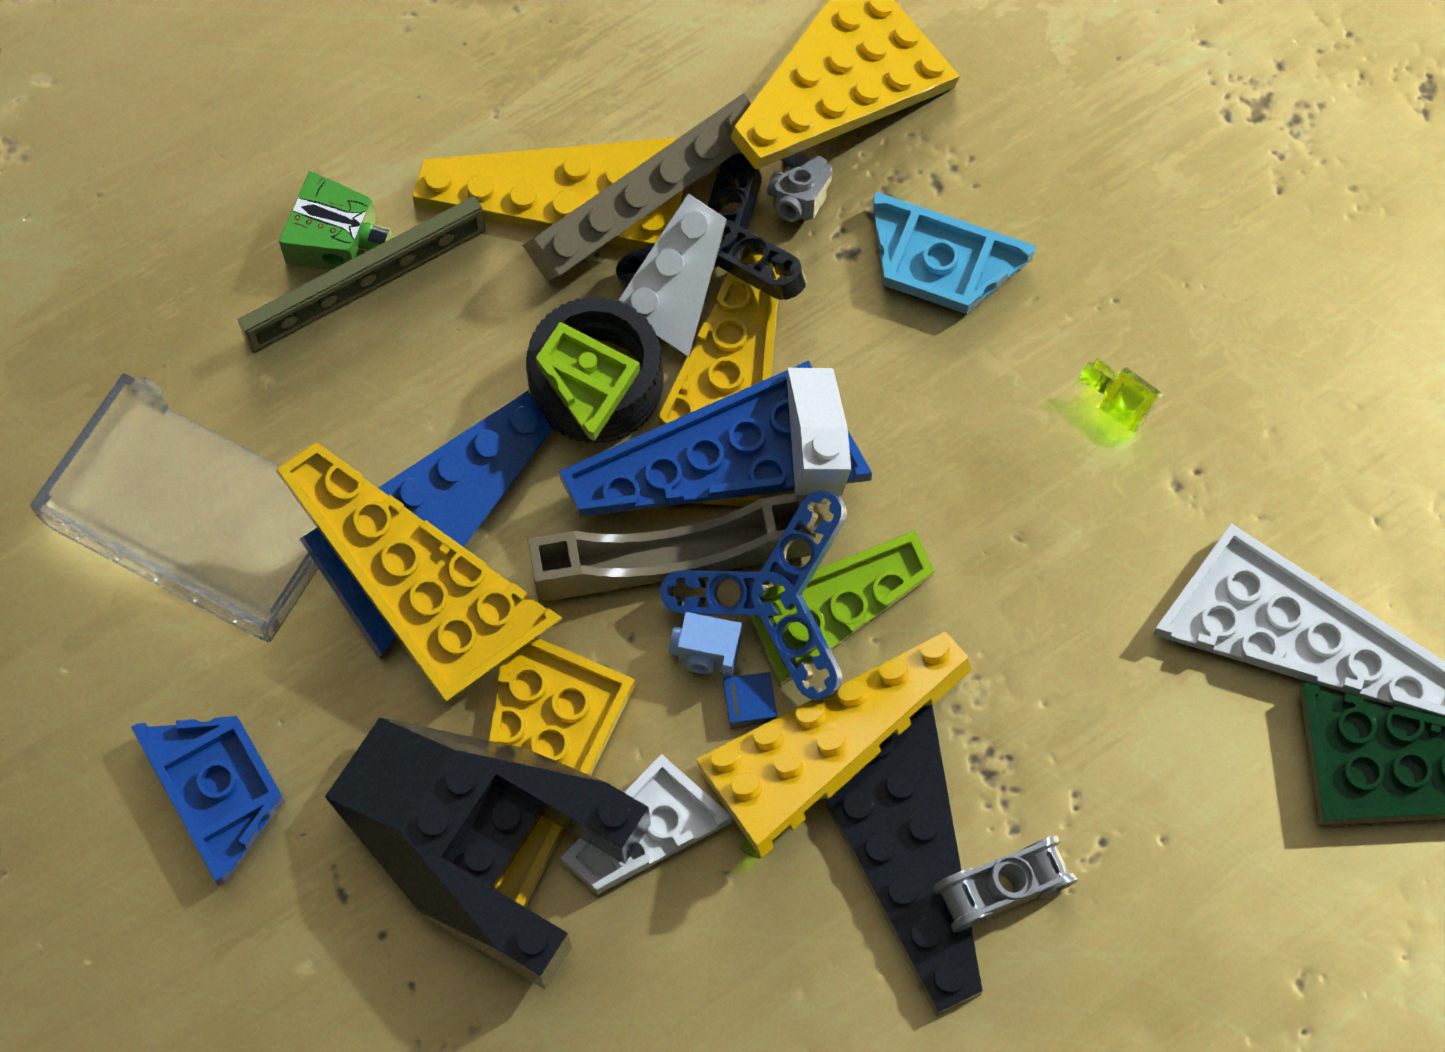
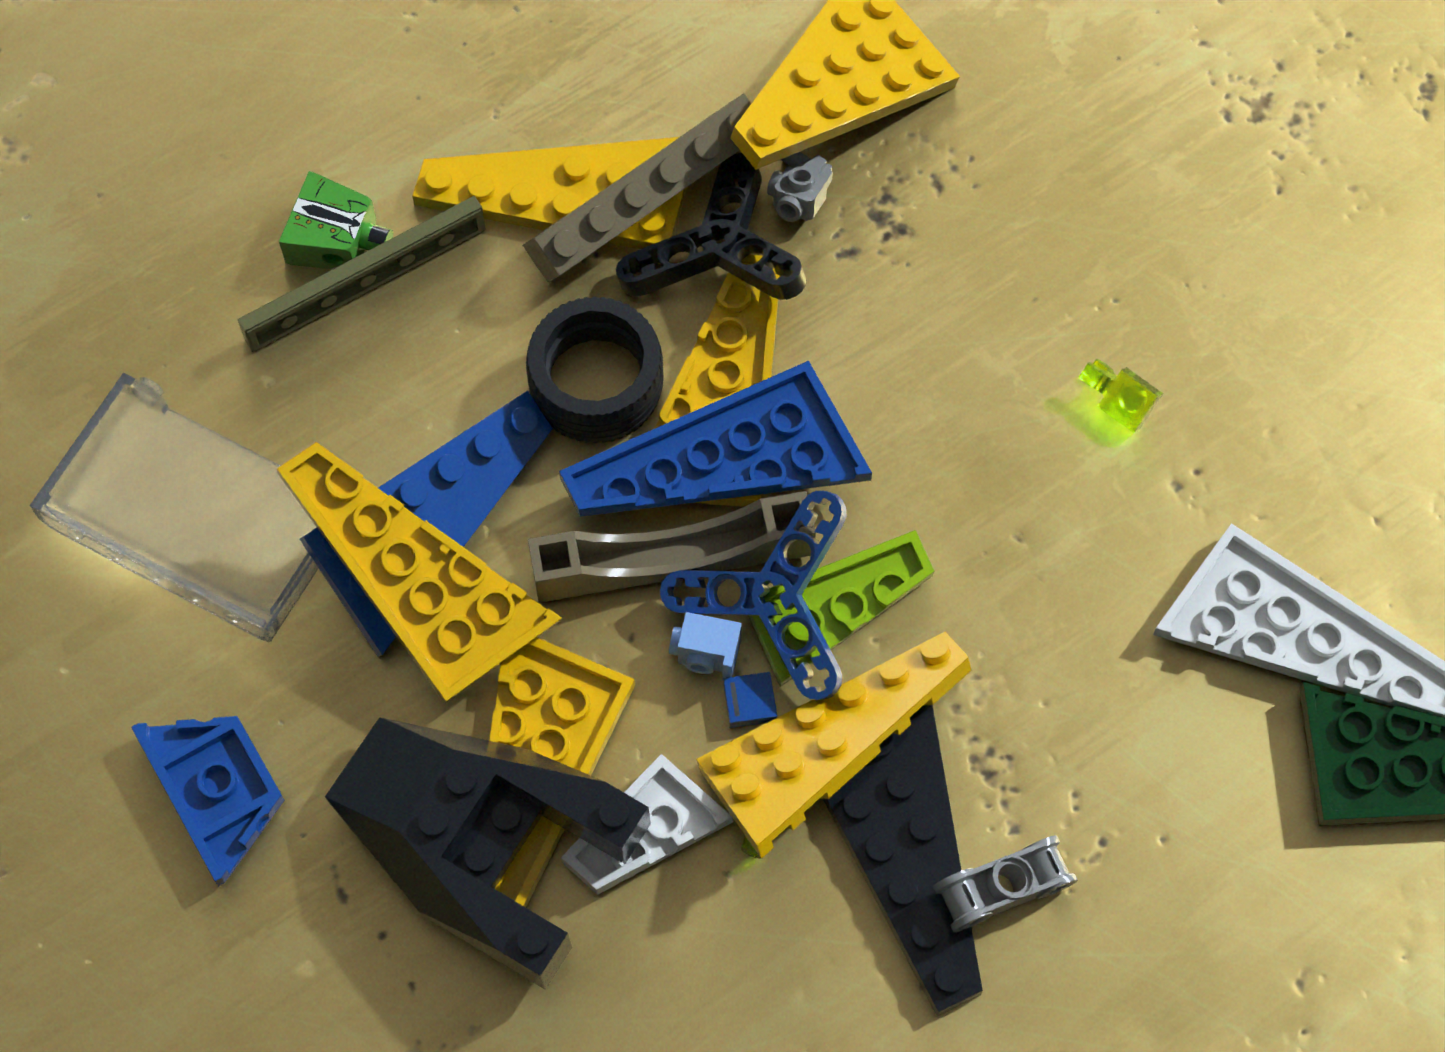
(586, 376): lime wing -> none
(677, 273): white wing -> none
(817, 431): white slope -> none
(942, 255): medium azure wing -> none

